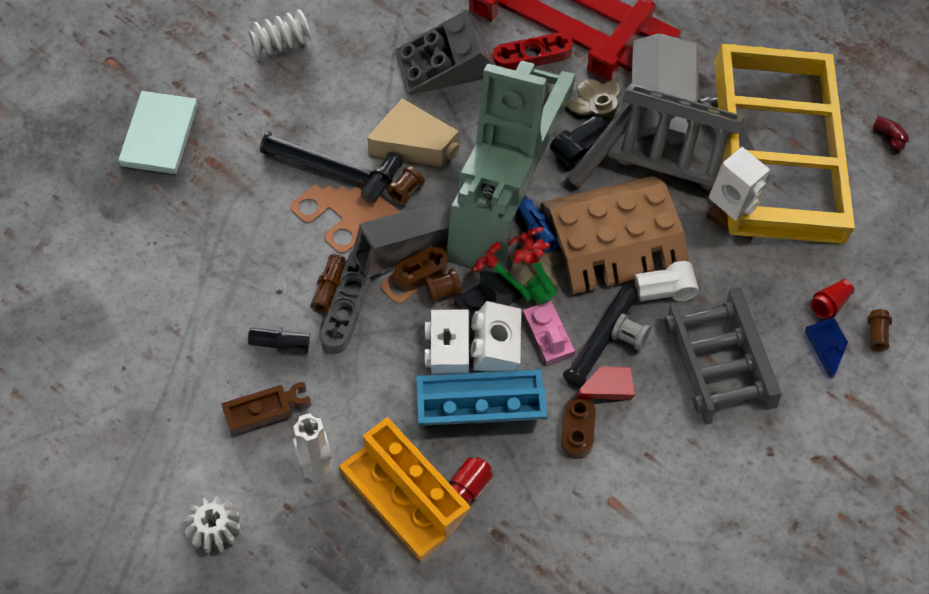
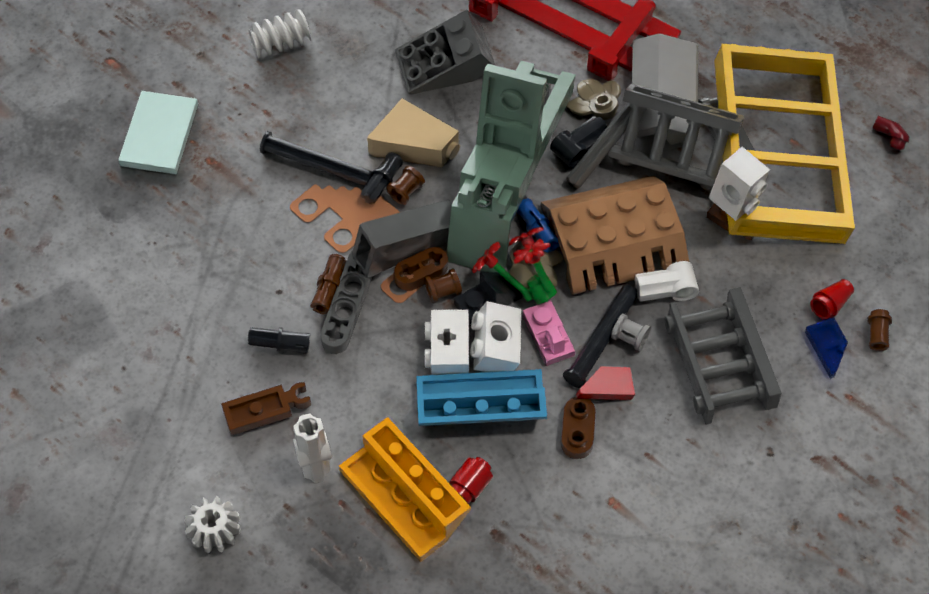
(550, 41): red beam -> none

